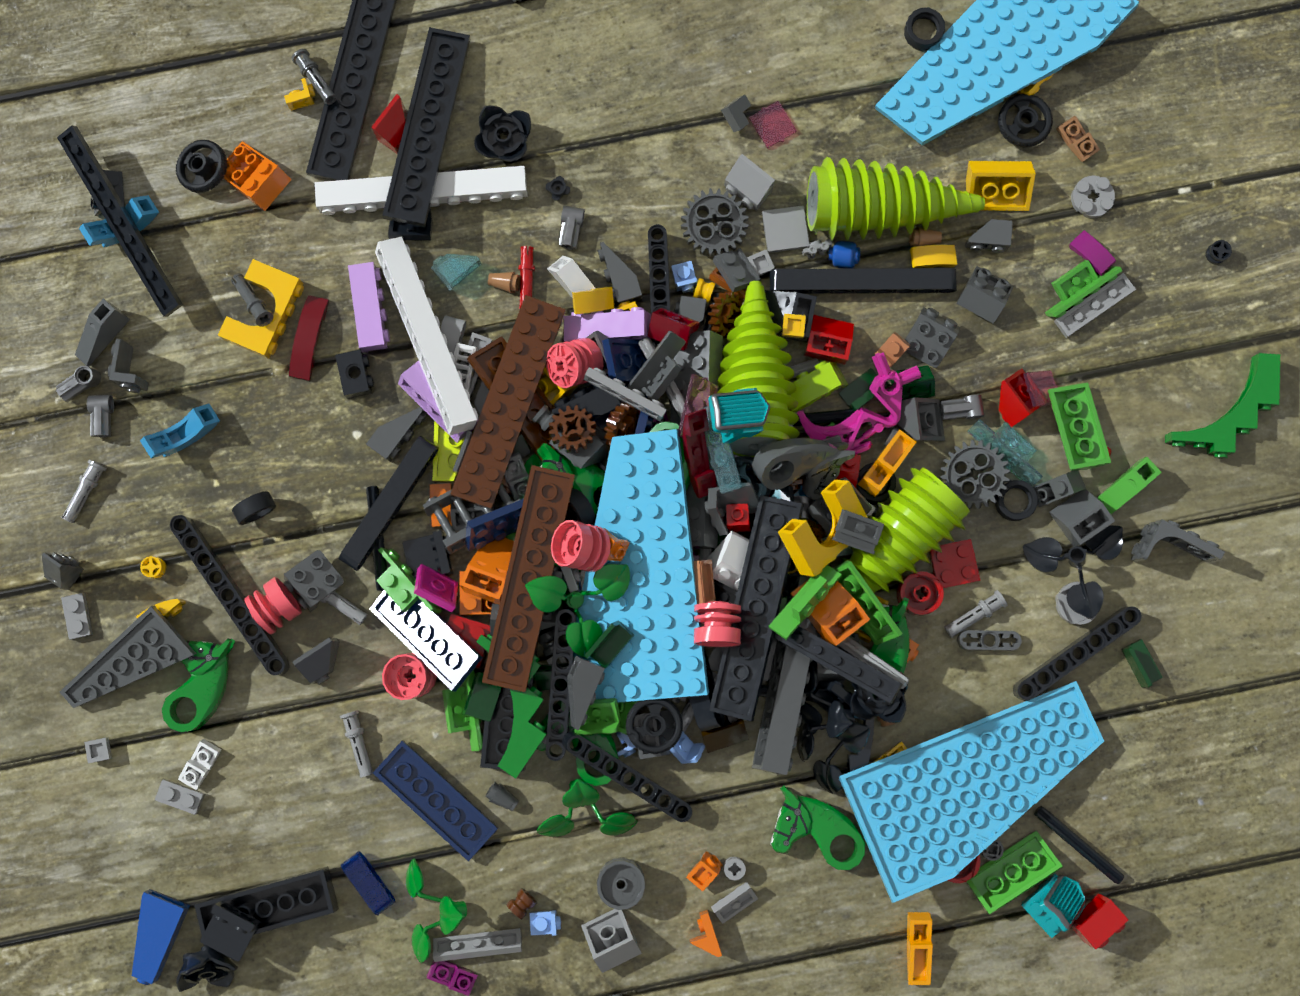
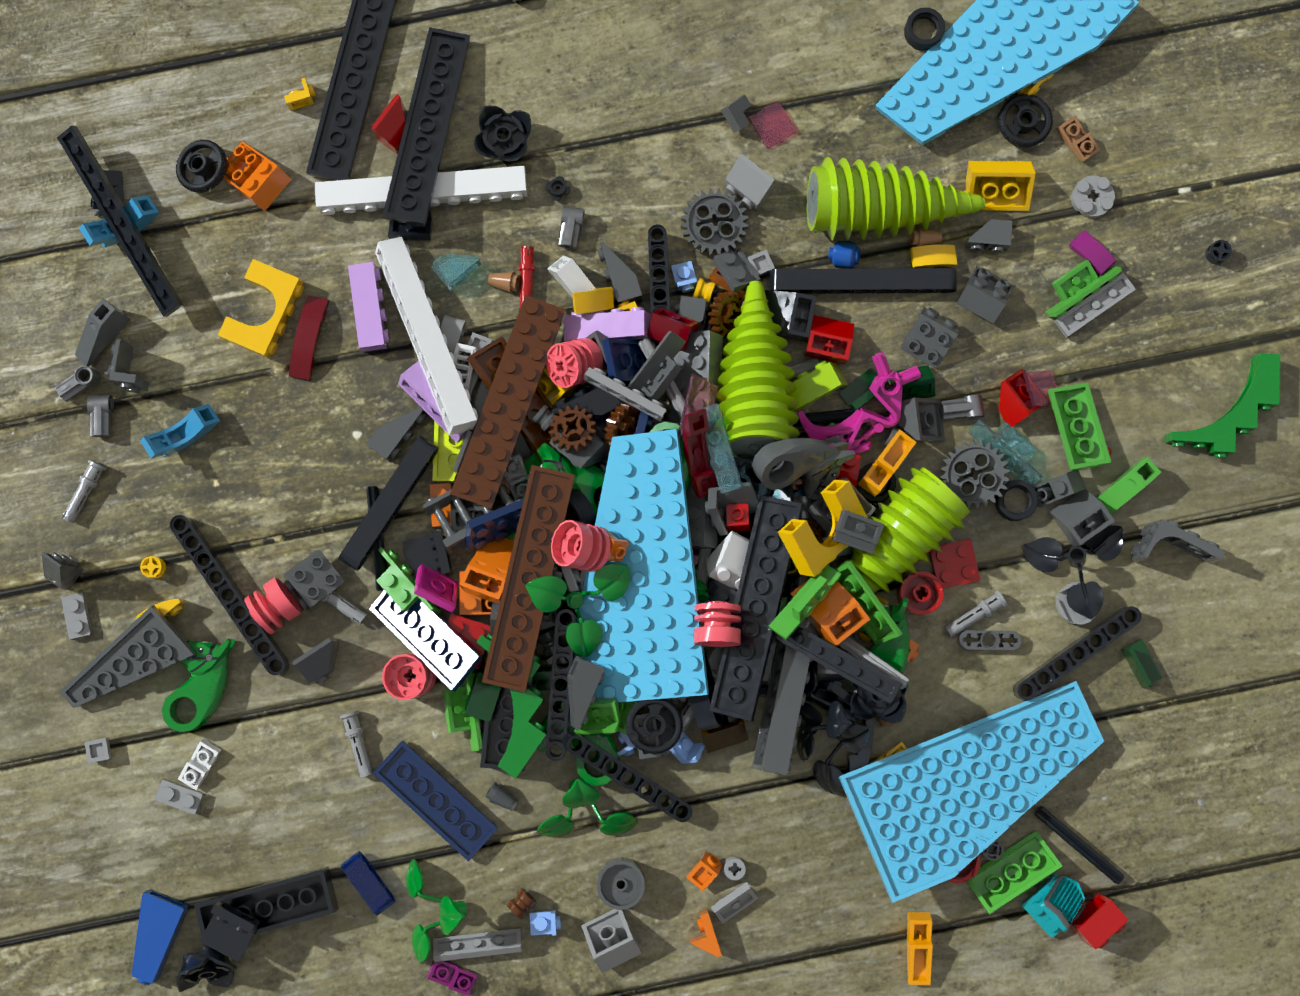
(254, 507): black tyre -> none
(255, 305): dark grey pin -> none
(310, 70): dark grey pin -> none
(347, 363): black brick -> none
(610, 644): dark green panel -> none
(704, 581): nougat tile -> none
(738, 413): teal piece -> none
(785, 229): light grey tile -> none
(793, 325): yellow plate -> none
(811, 816): green animal -> none
(817, 246): light grey piece -> none
(894, 348): nougat bracket -> none

